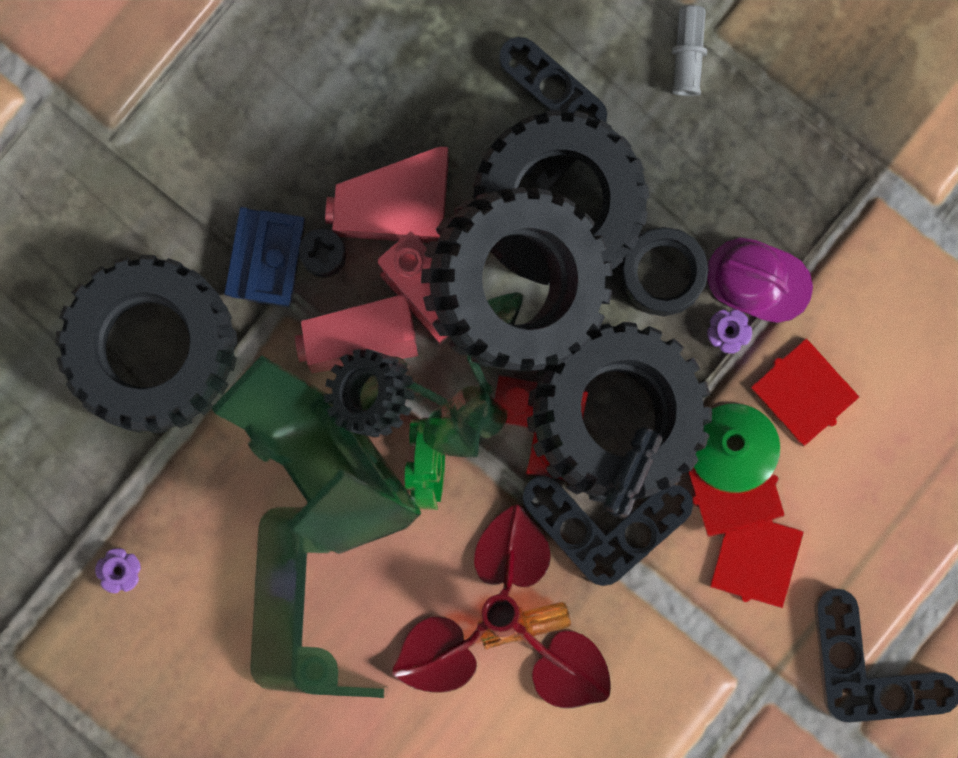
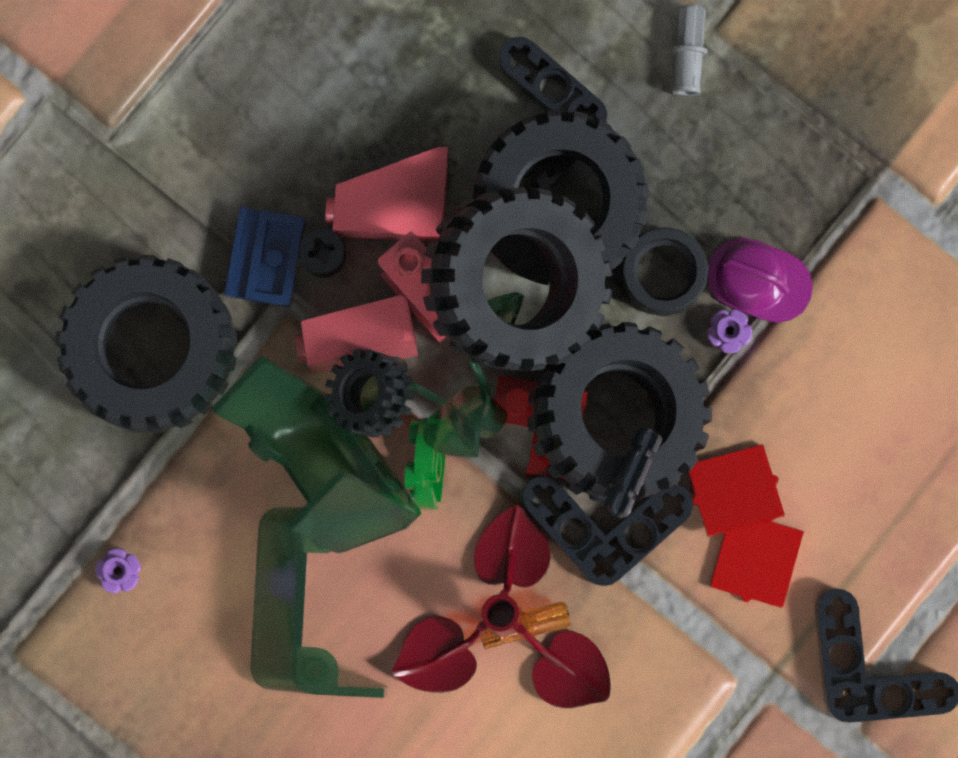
(740, 469): green dish -> none
(805, 392): red piece -> none

